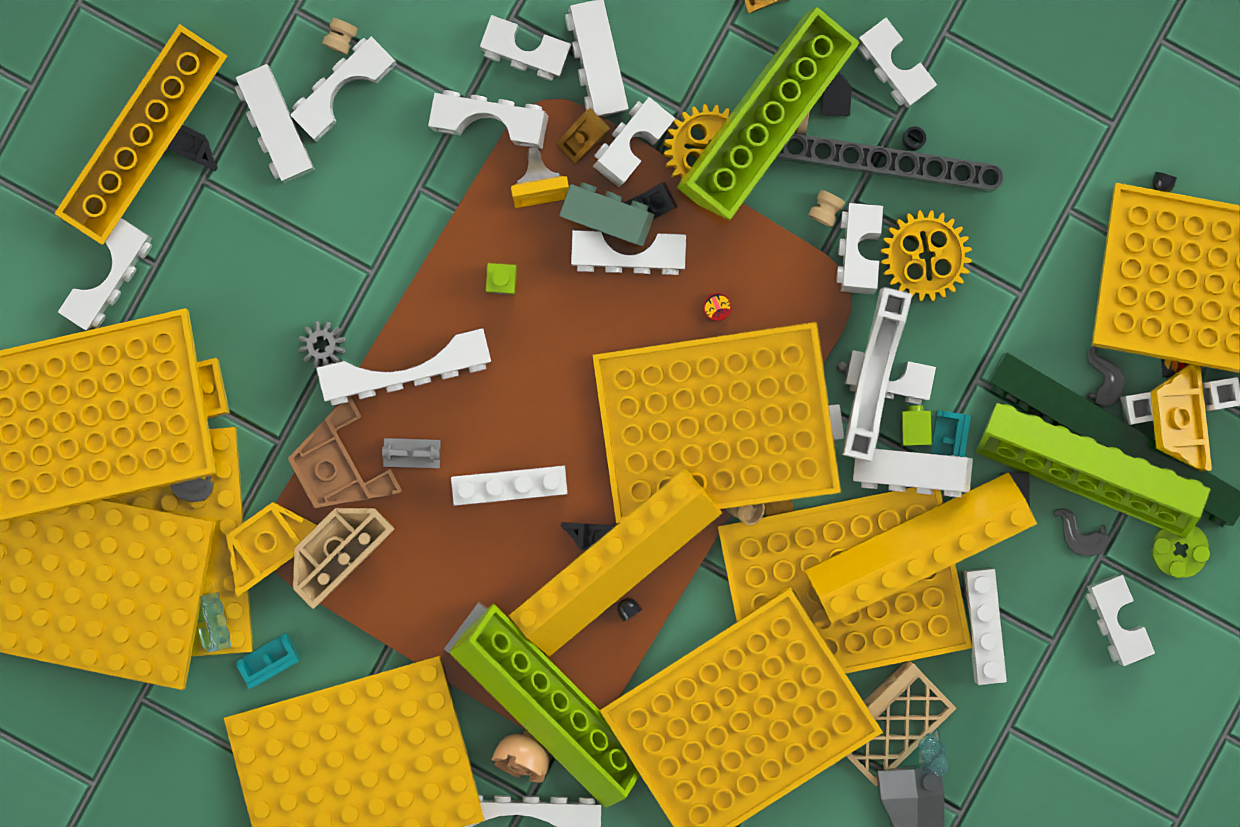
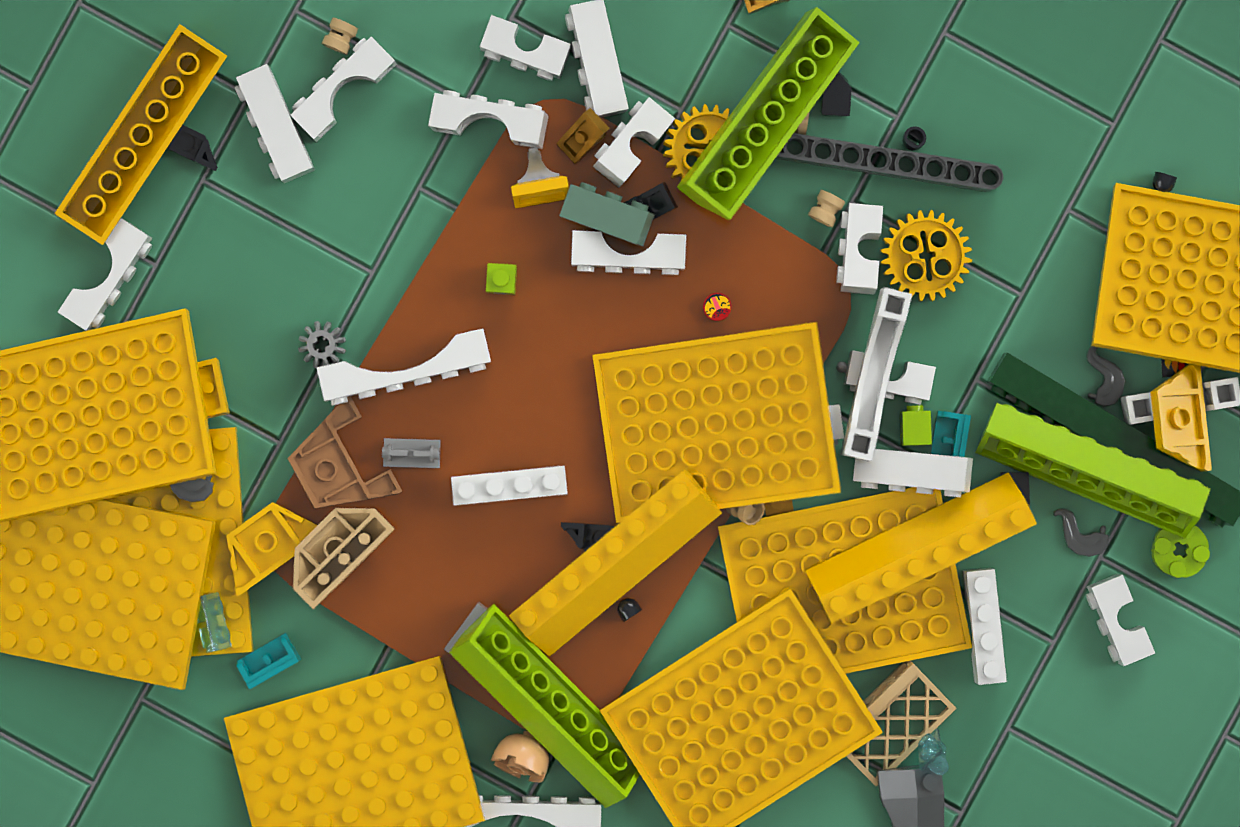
(906, 84): white arch -> none

